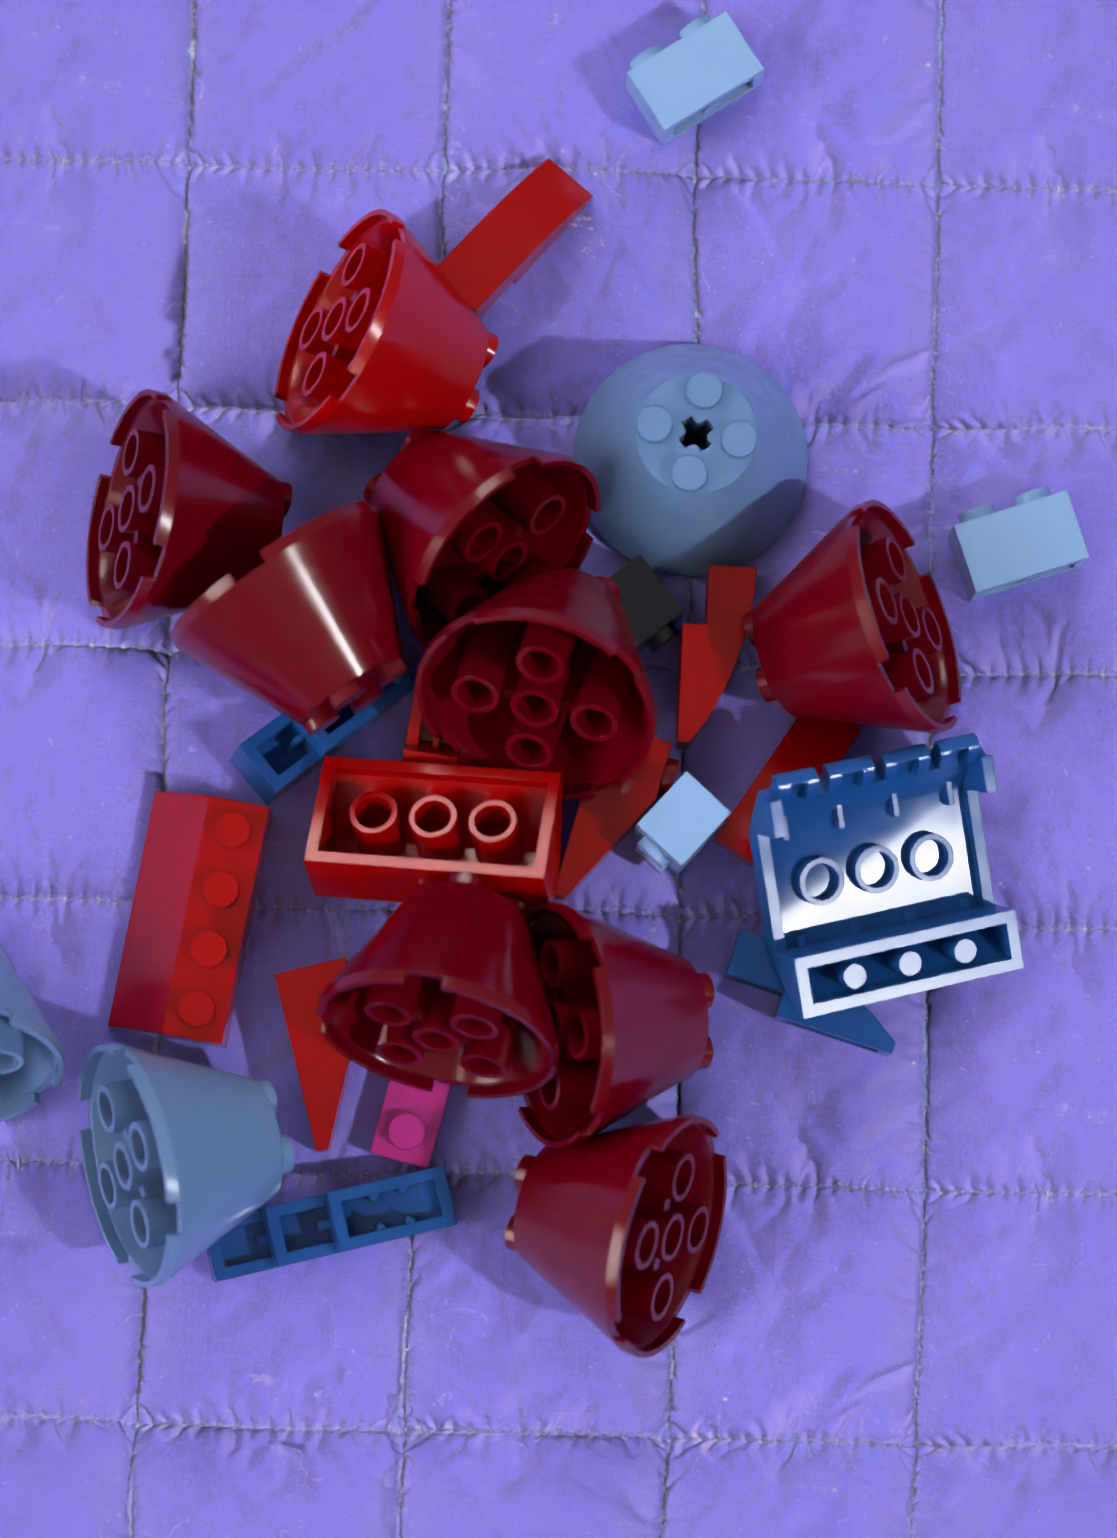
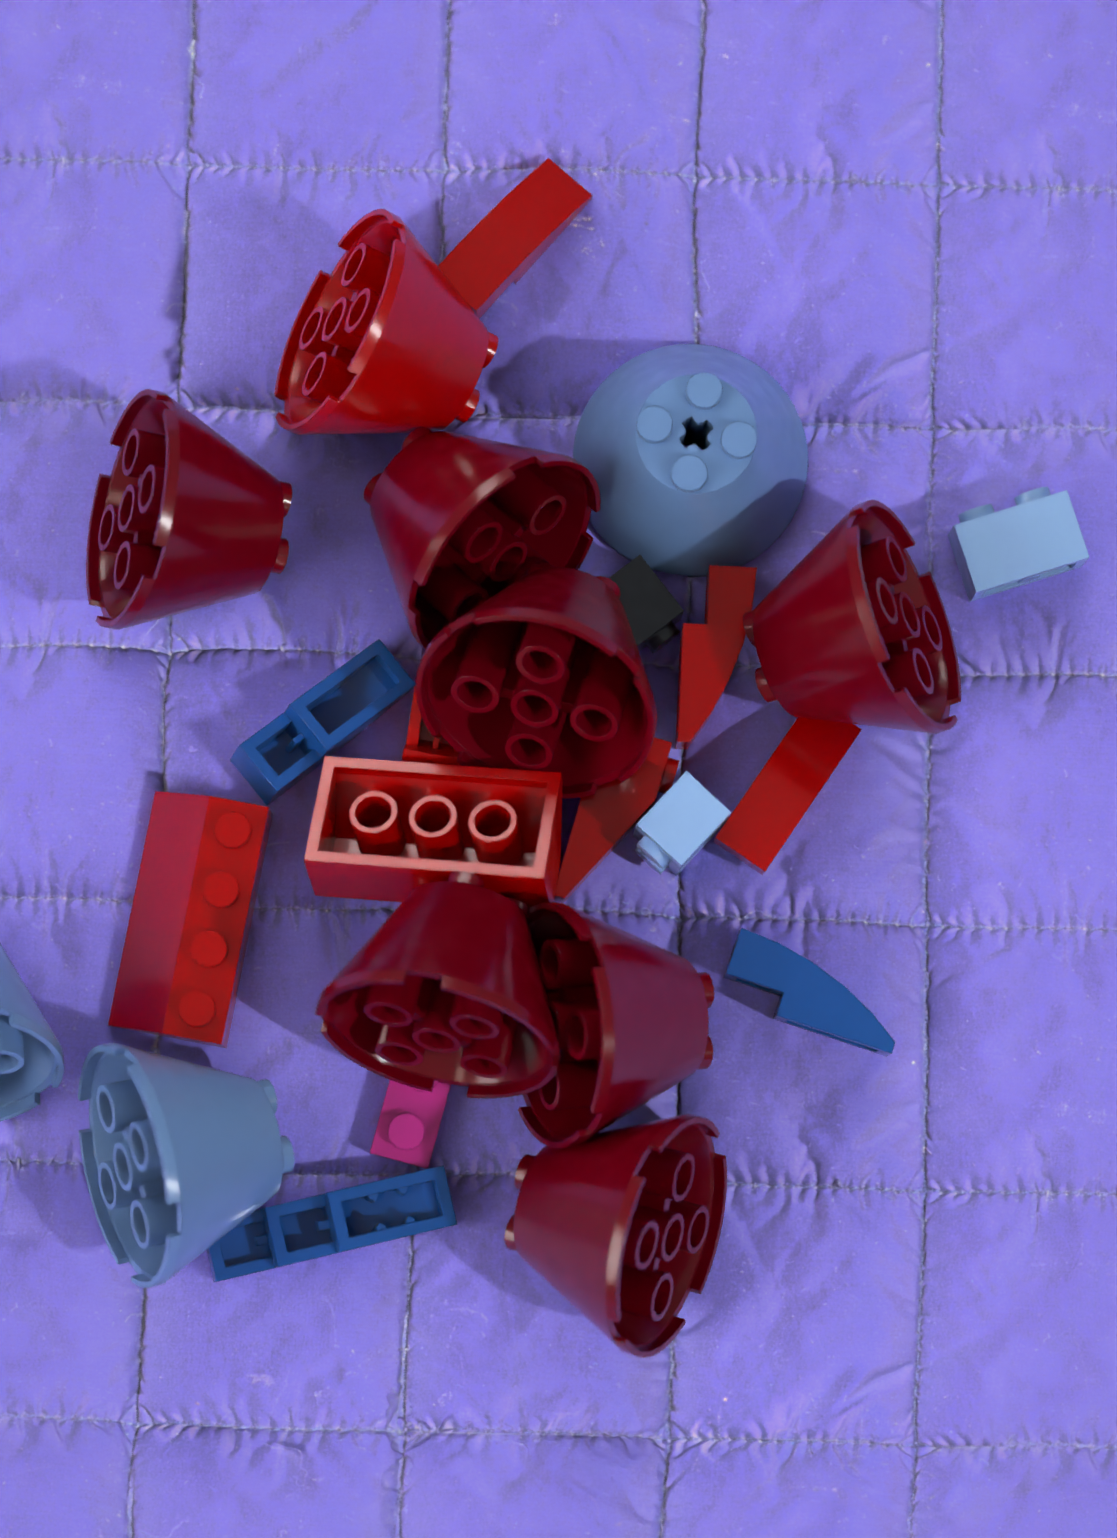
(308, 623): dark red cone -> none
(319, 1065): red slope -> none
(693, 76): light blue brick -> none
(880, 877): blue slope -> none

